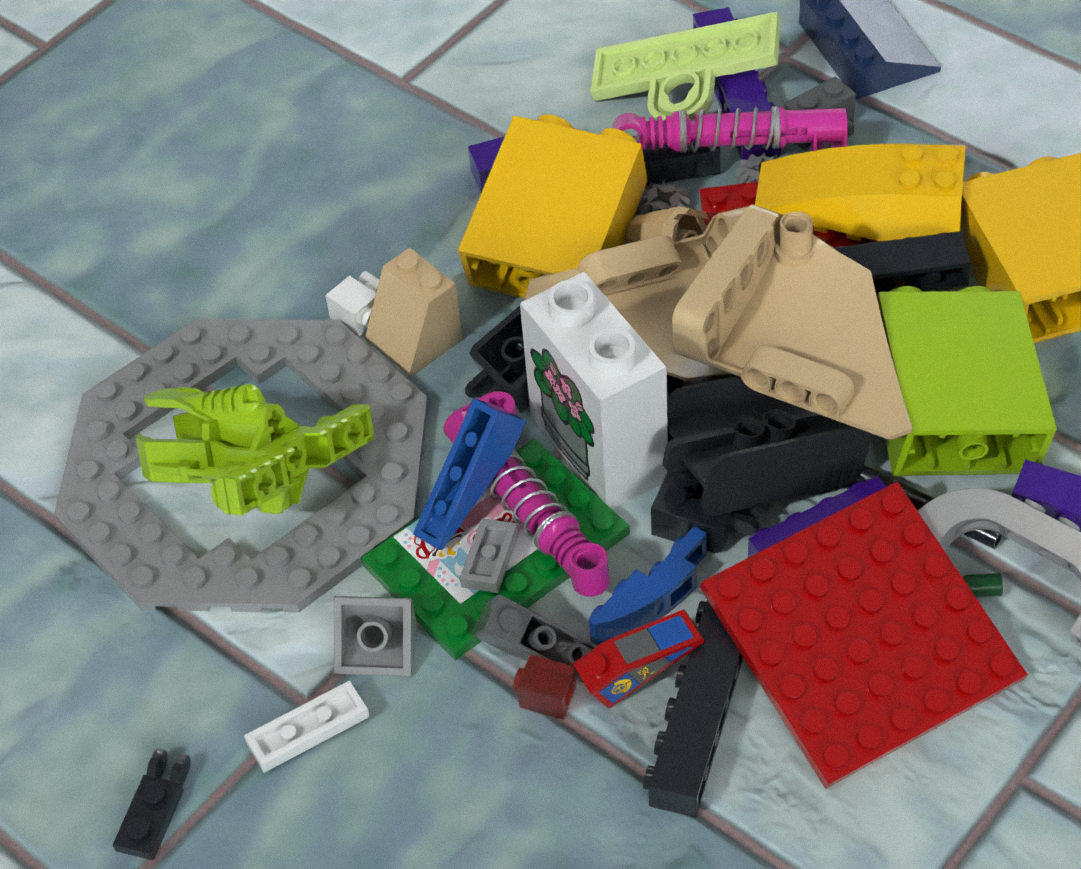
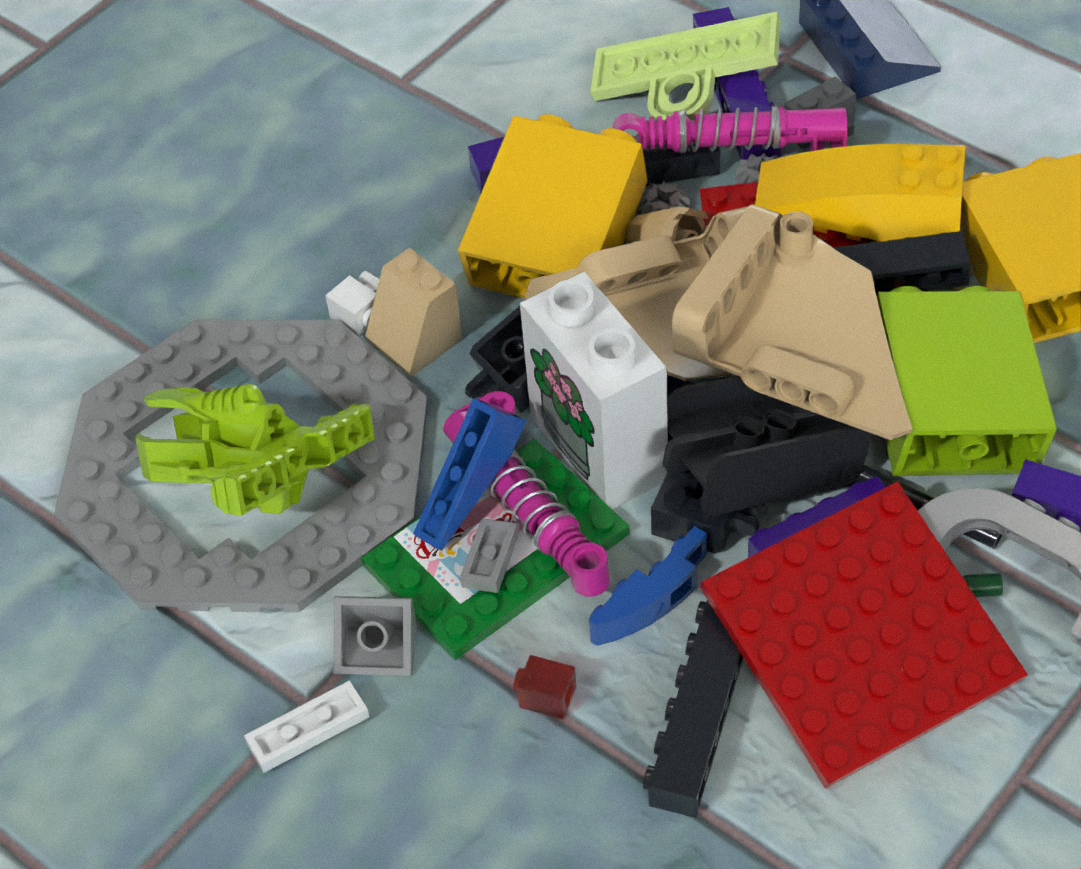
(152, 807): black hinge -> none
(527, 633): dark grey slope -> none
(637, 656): slope -> none

